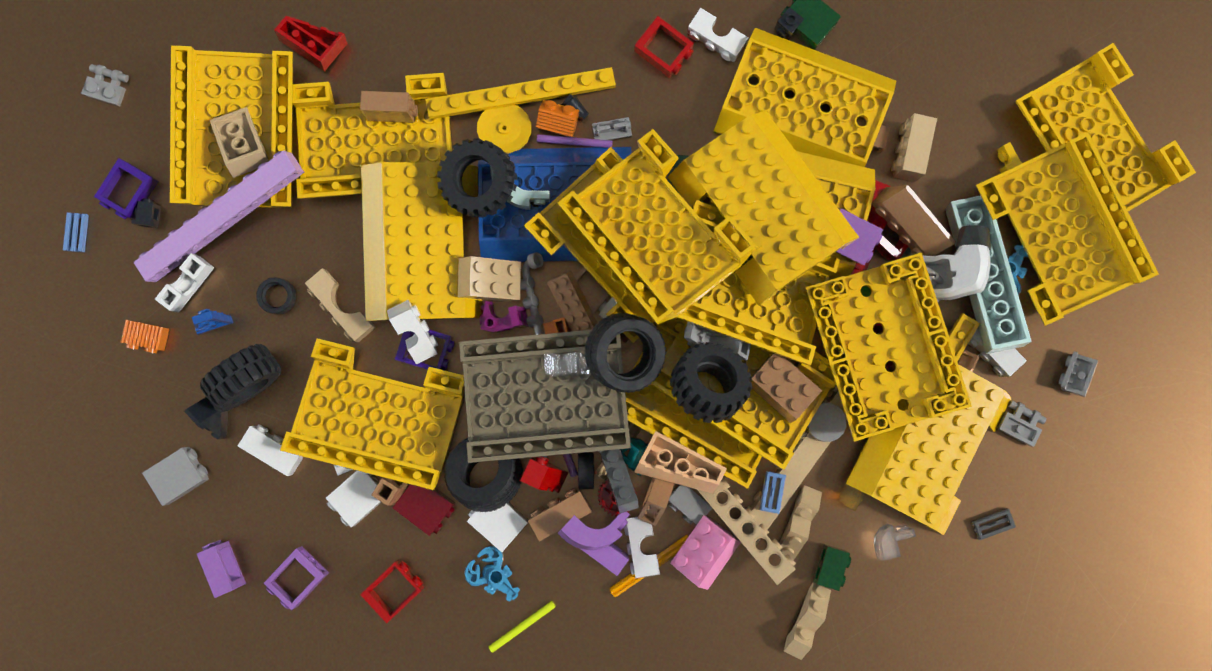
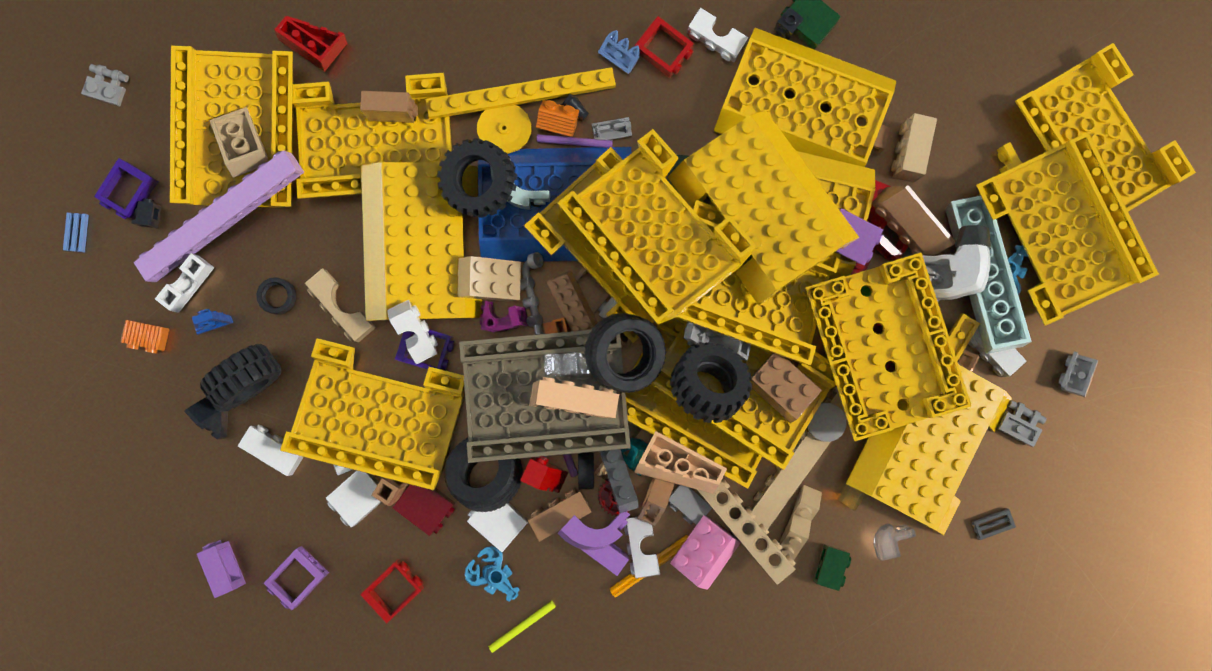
(176, 475): light grey brick -> none
(574, 398): none -> light nougat wedge
(618, 52): none -> medium blue plate
(764, 492): medium blue tile -> none
(811, 617): tan arch -> none

